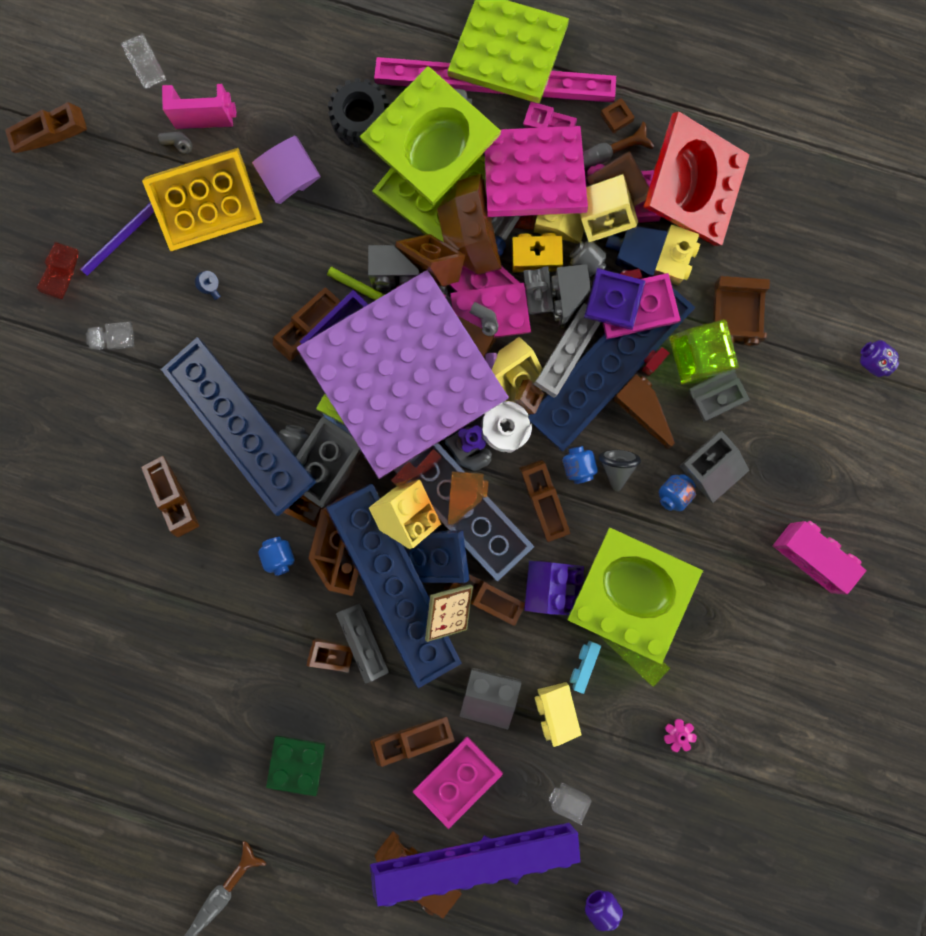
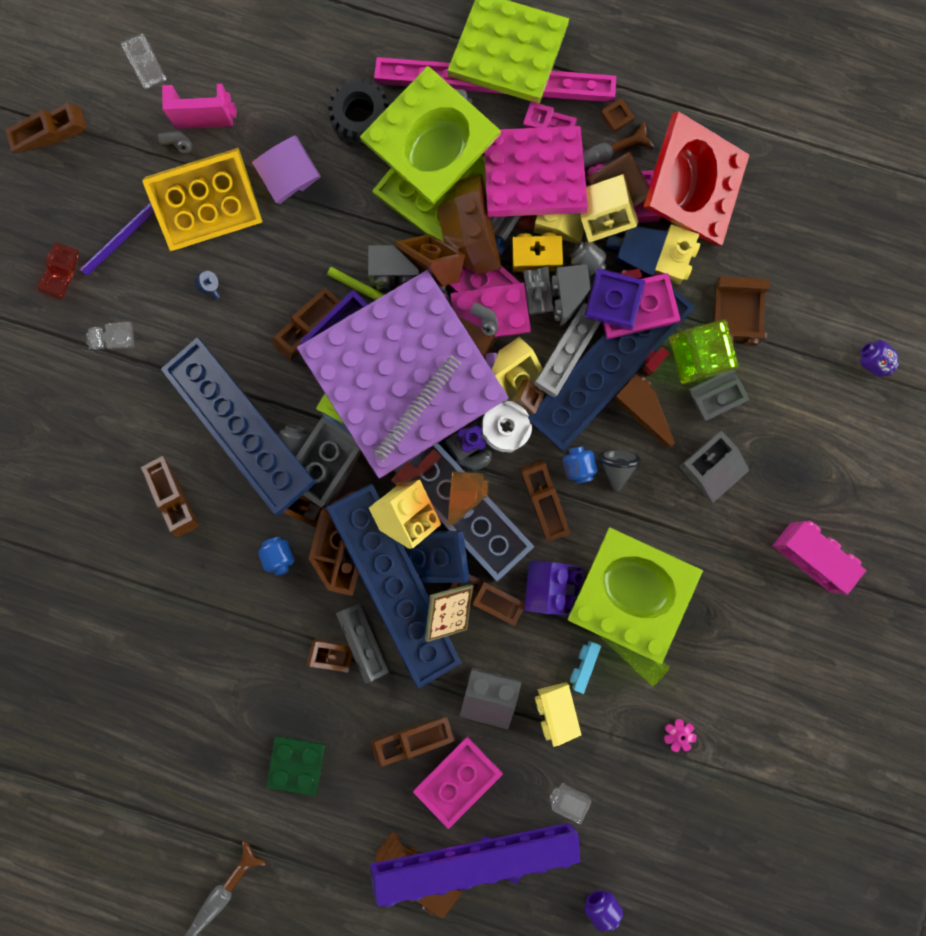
(383, 447): none -> light grey piece
(677, 492): blue head -> none

